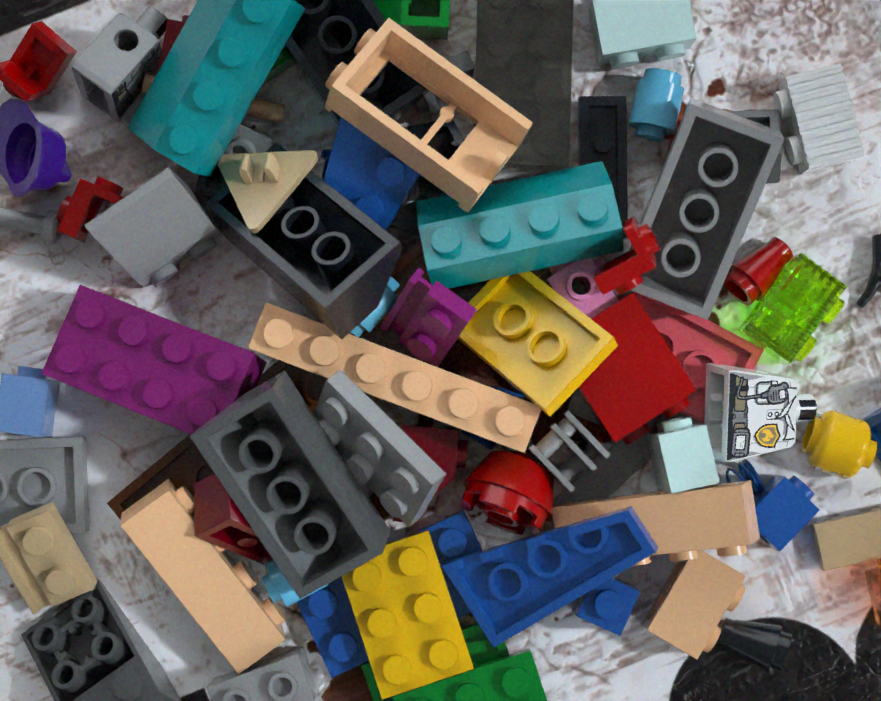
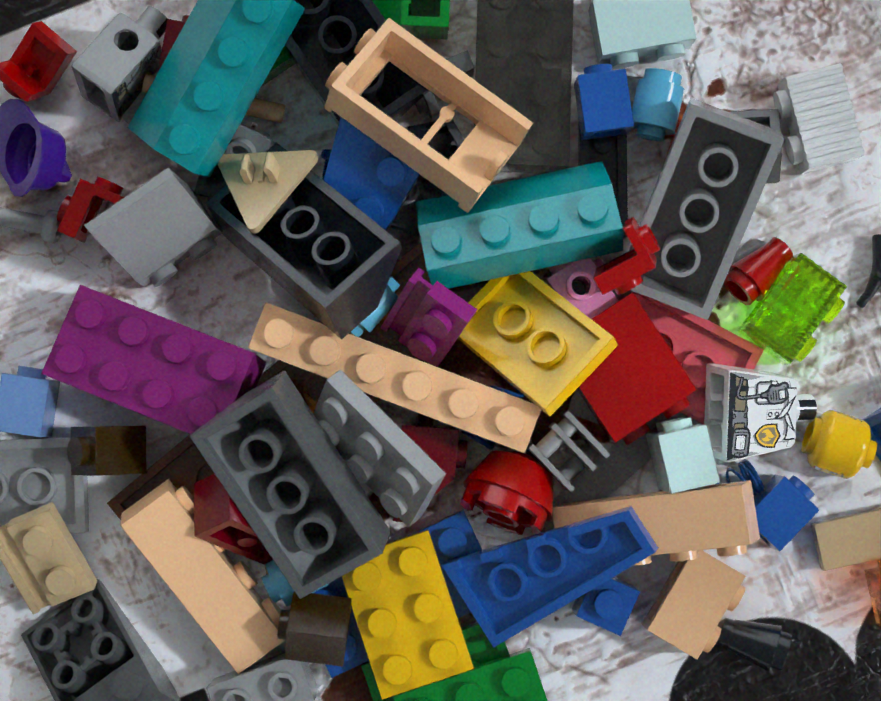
(107, 450): none -> dark brown brick
(316, 628): none -> dark brown brick
(603, 102): none -> blue brick

